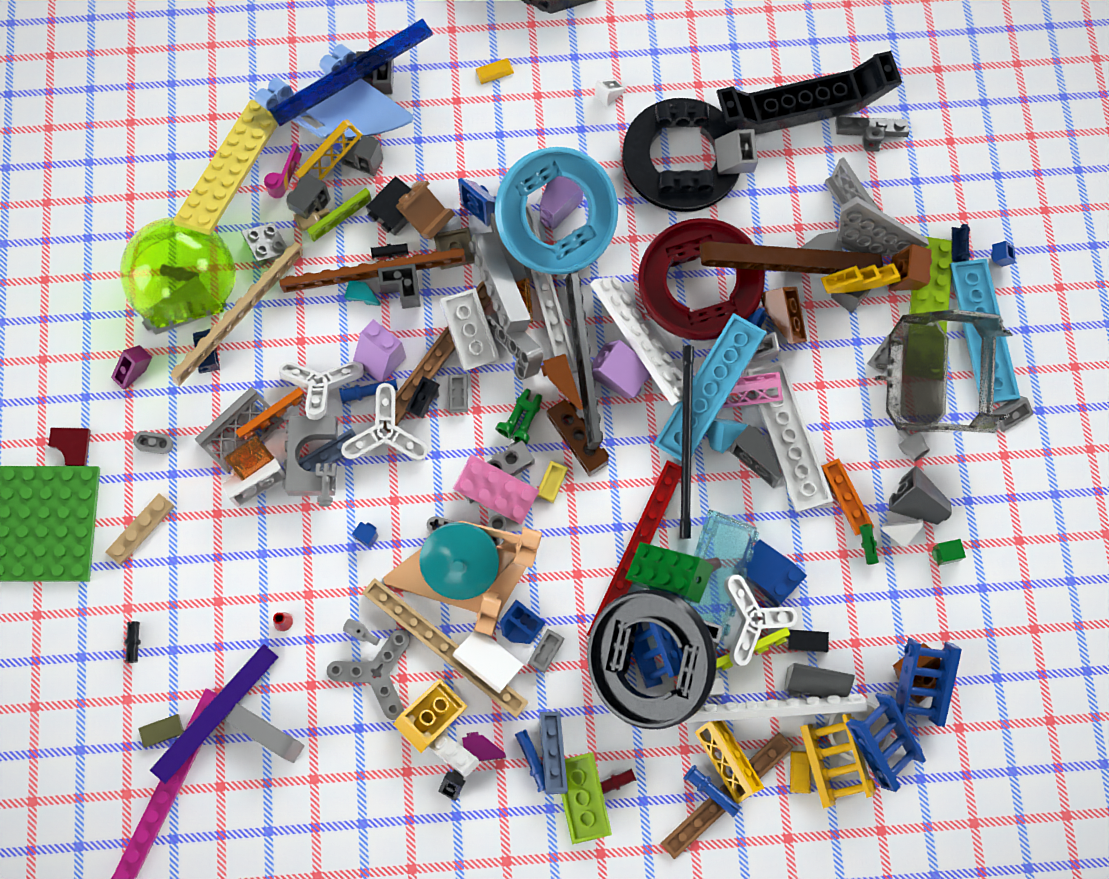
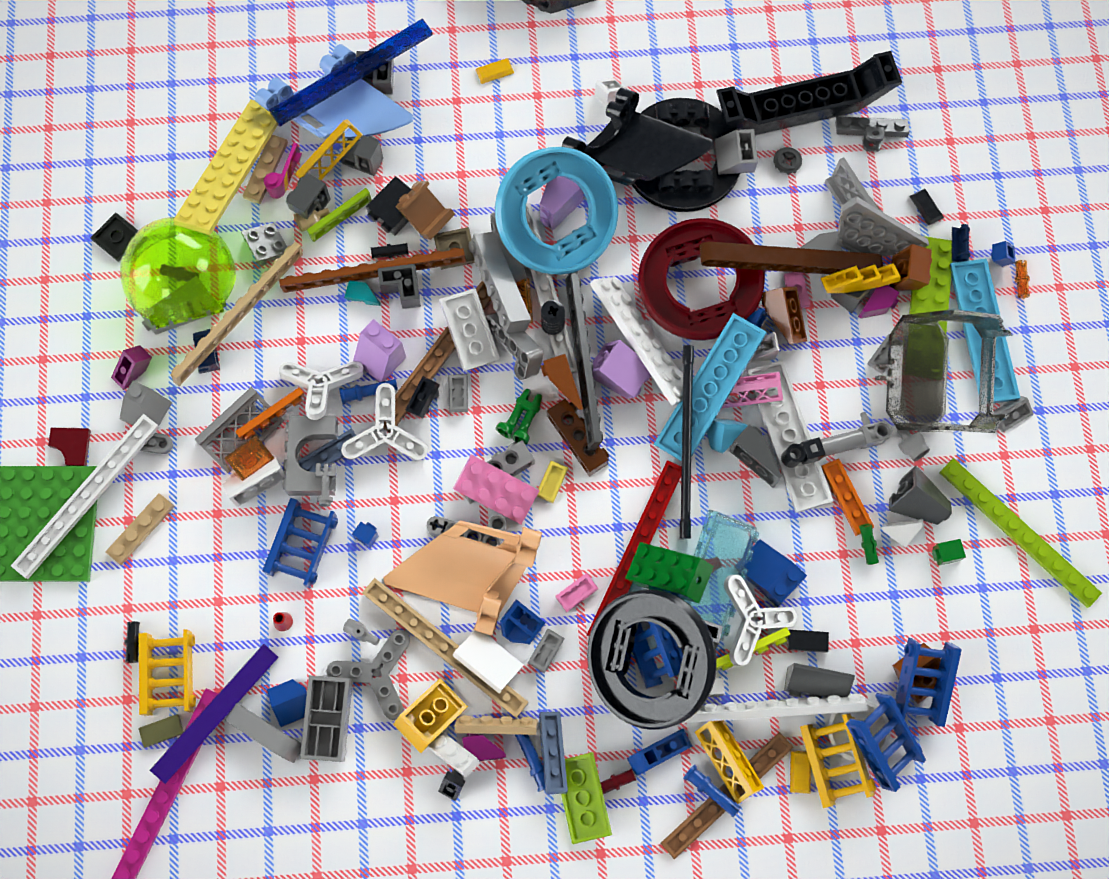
(85, 496): none -> white plate
(114, 236): none -> pearl dark grey tile
(143, 400): none -> light grey slope
(146, 681): none -> yellow fence
(266, 164): none -> tan plate
(288, 528): none -> blue fence
(288, 702): none -> blue slope
(326, 718): none -> light grey brick
(459, 561): teal dish -> none
(476, 200): blue slope -> none
(501, 725): none -> tan plate
(552, 317): none -> black piece
(576, 592): none -> bright pink plate
(639, 143): none -> black panel
(659, 752): none -> blue slope
(790, 154): none -> dark grey gear
(797, 279): none -> bright pink plate
(817, 448): none -> light grey piece
(880, 302): none -> magenta slope
(926, 206): none -> black tile
(1020, 533): none -> lime plate
(1022, 279): none -> clear orange pin

